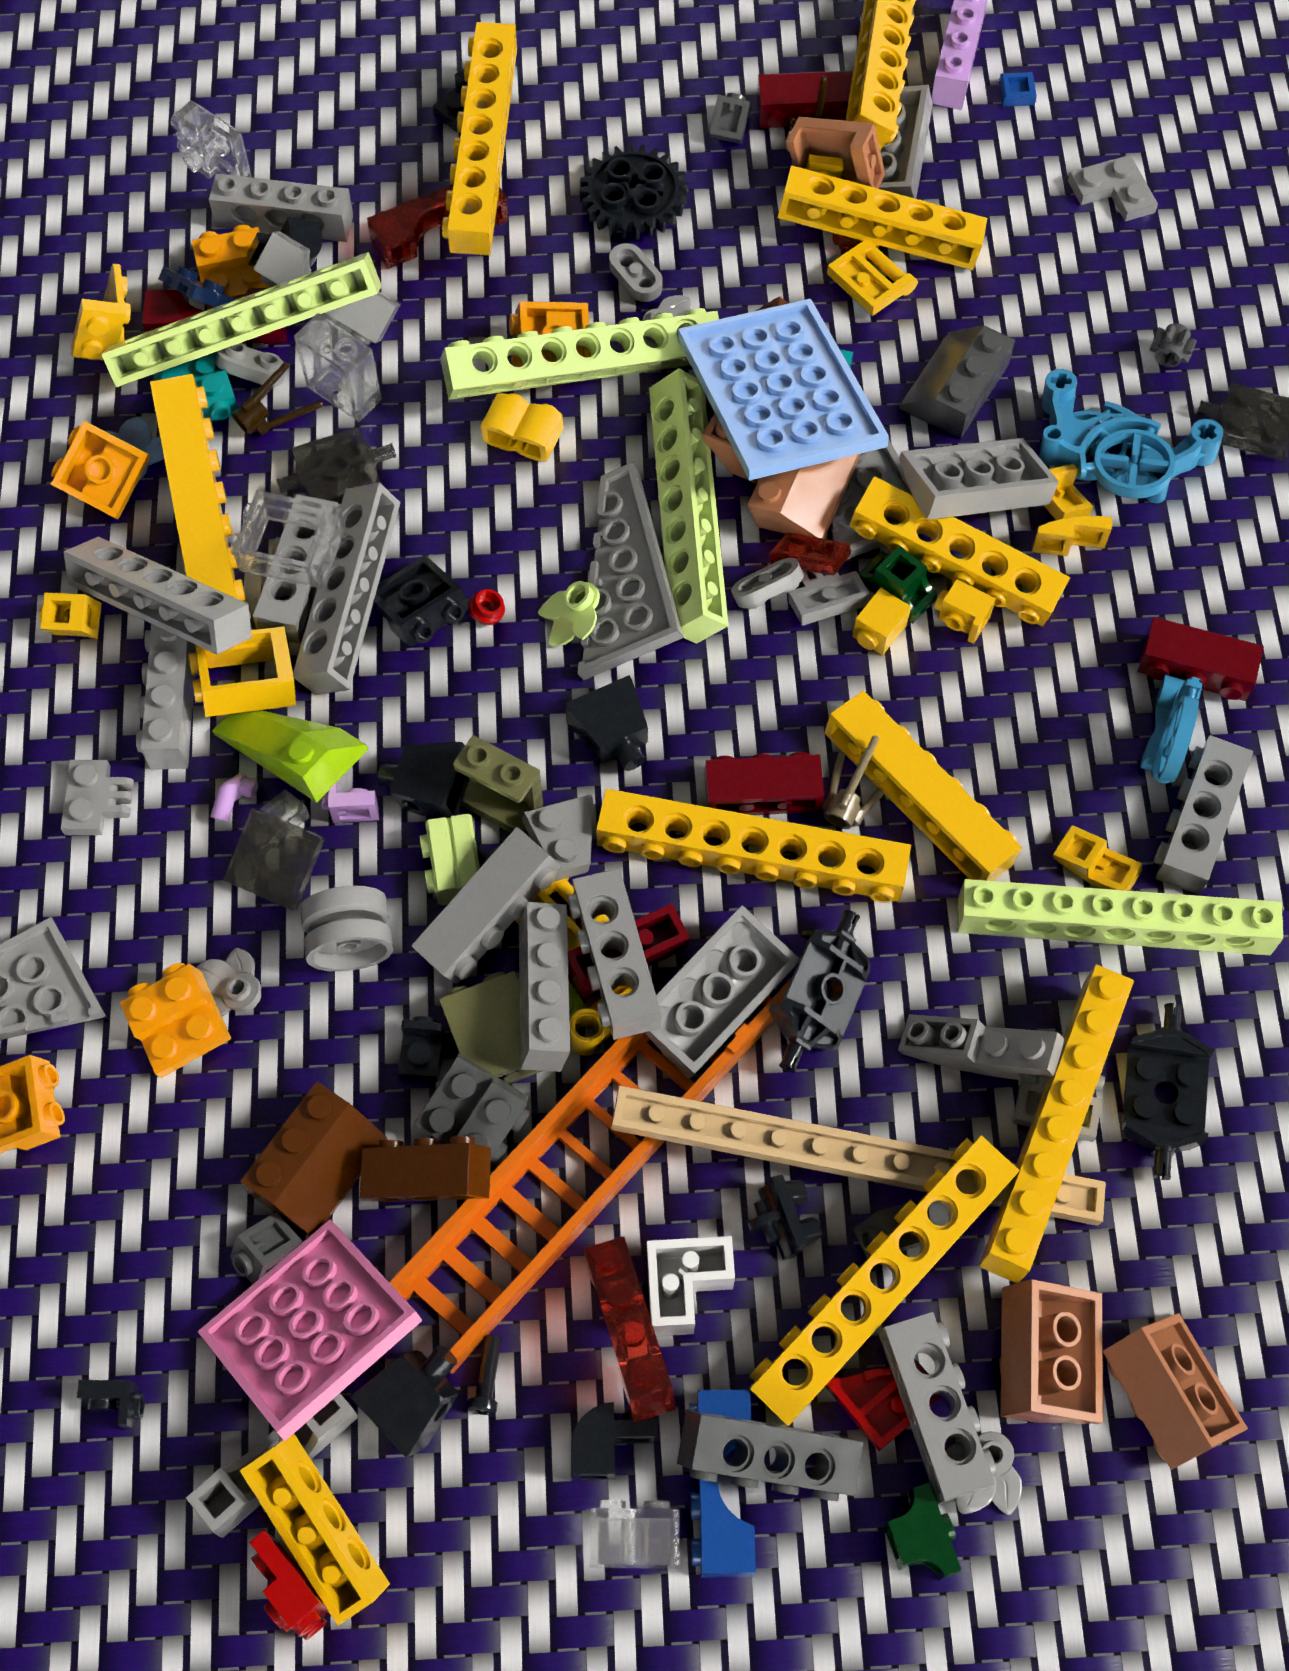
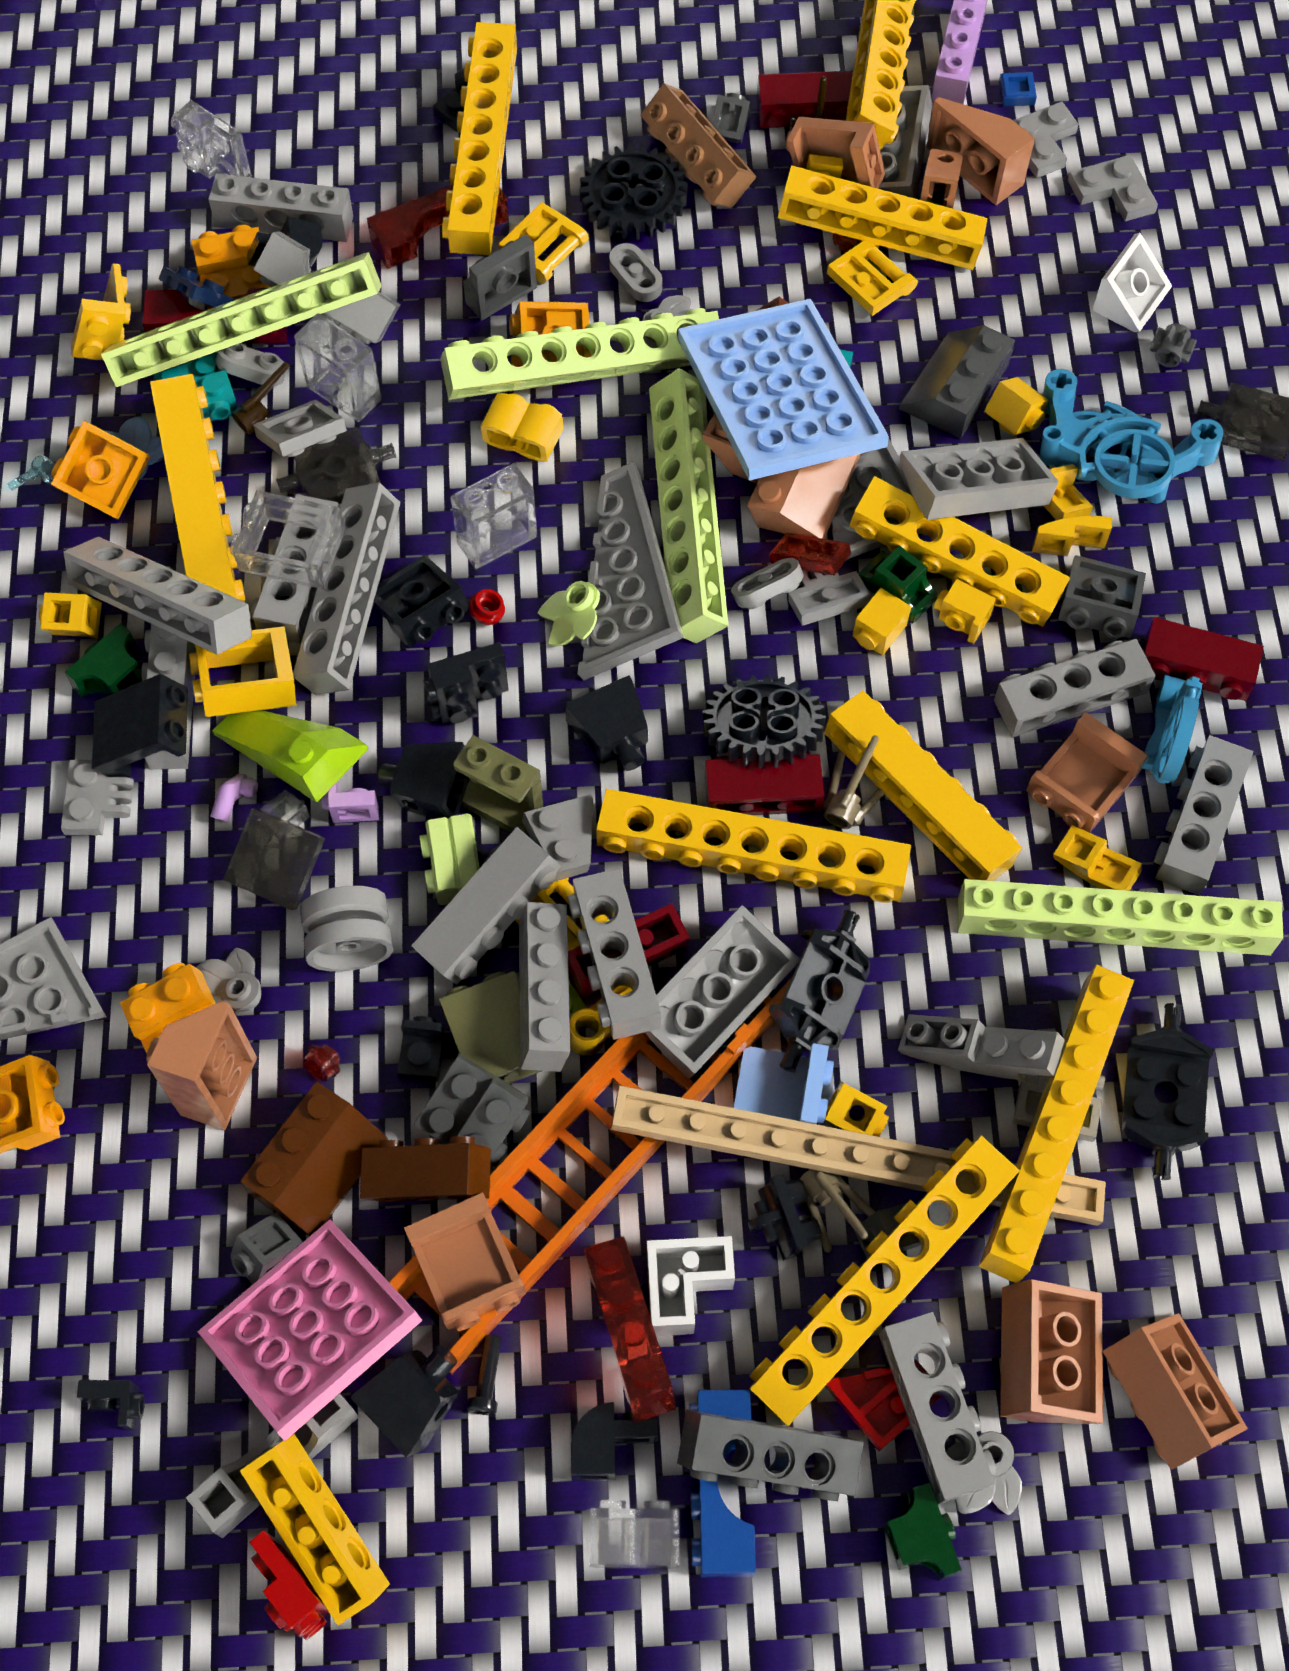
(40, 466): none -> clear light blue hand
(106, 665): none -> dark green brick
(139, 724): none -> black panel
(203, 1064): none -> nougat slope
(300, 428): none -> light grey plate
(322, 1062): none -> clear red plate
(463, 679): none -> black plate
(466, 1262): none -> nougat panel
(501, 278): none -> dark grey plate
(503, 531): none -> clear window
(543, 227): none -> yellow plate
(697, 146): none -> medium nougat brick
(775, 1092): none -> light blue bracket
(793, 721): none -> black gear
(827, 1188): none -> dark tan plant
(844, 1099): none -> yellow brick
(942, 176): none -> nougat torso
(992, 147): none -> nougat slope
(1016, 406): none -> yellow brick
(1026, 713): none -> light grey brick
(1047, 127): none -> light grey plate
(1087, 774): none -> nougat panel
(1102, 597): none -> dark grey plate
(1132, 286): none -> white slope

